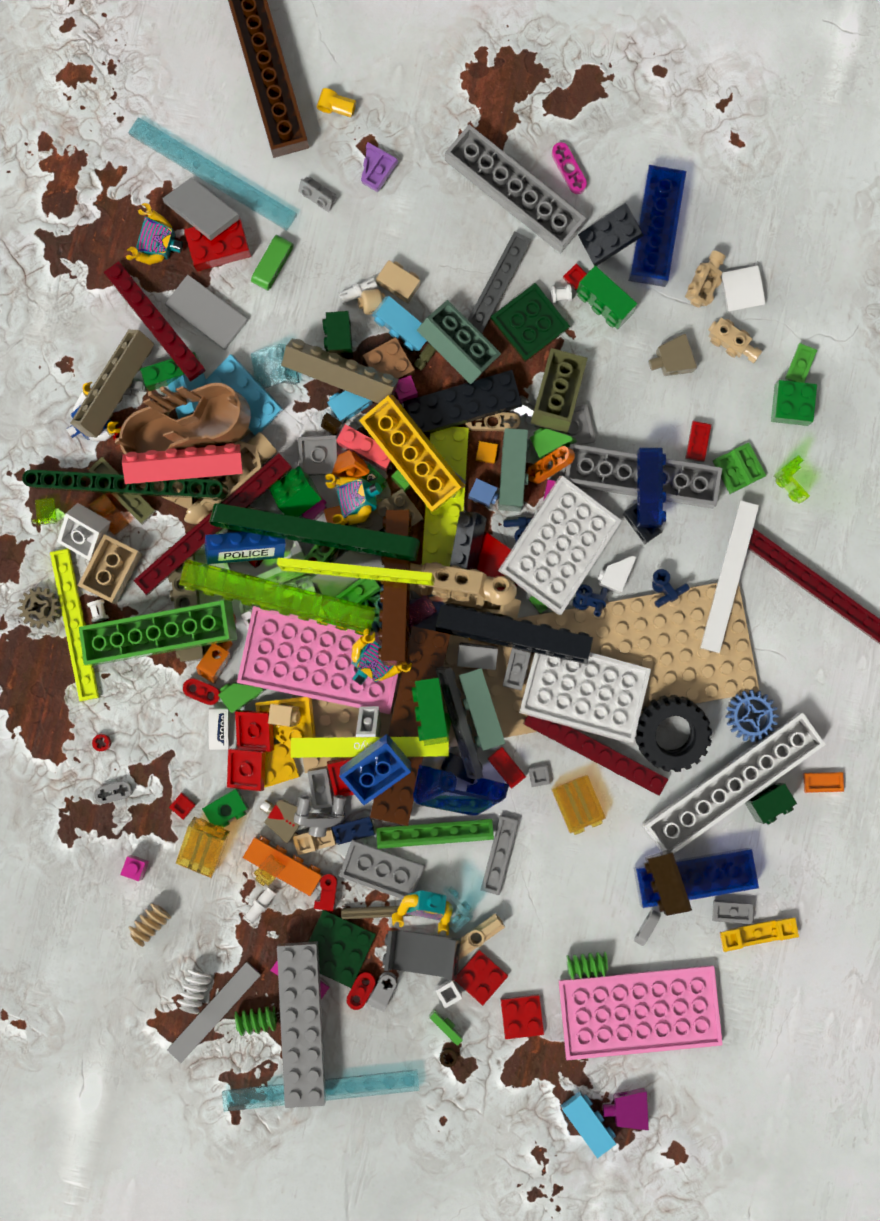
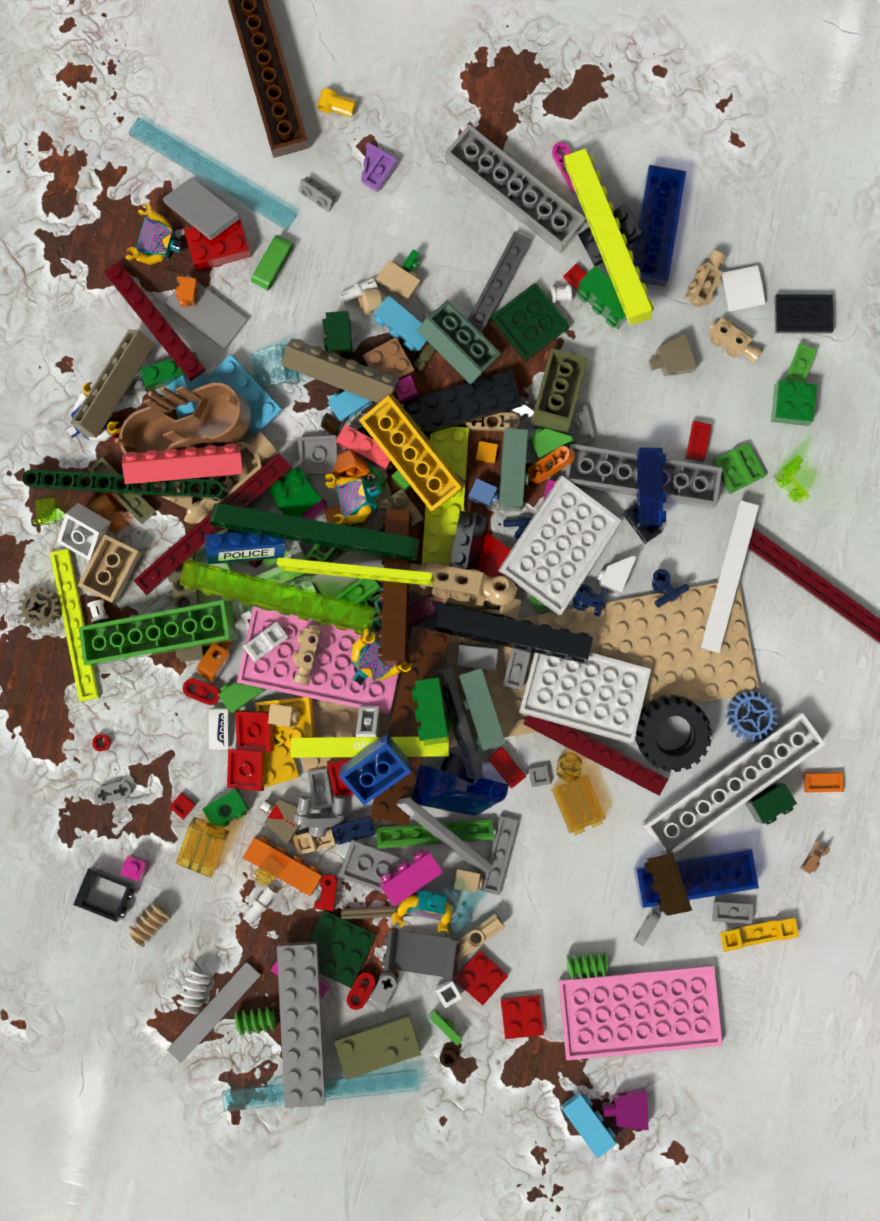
(85, 888): none -> black window
(186, 291): none -> orange brick
(265, 641): none -> white slope
(306, 649): none -> tan brick
(377, 1046): none -> olive brick
(410, 876): none -> dark pink brick
(412, 261): none -> green plate
(444, 835): none -> light grey tile
(467, 880): none -> tan brick
(569, 767): none -> clear yellow head
(608, 237): none -> neon yellow brick
(804, 313): none -> black plate
(811, 862): none -> medium nougat plate

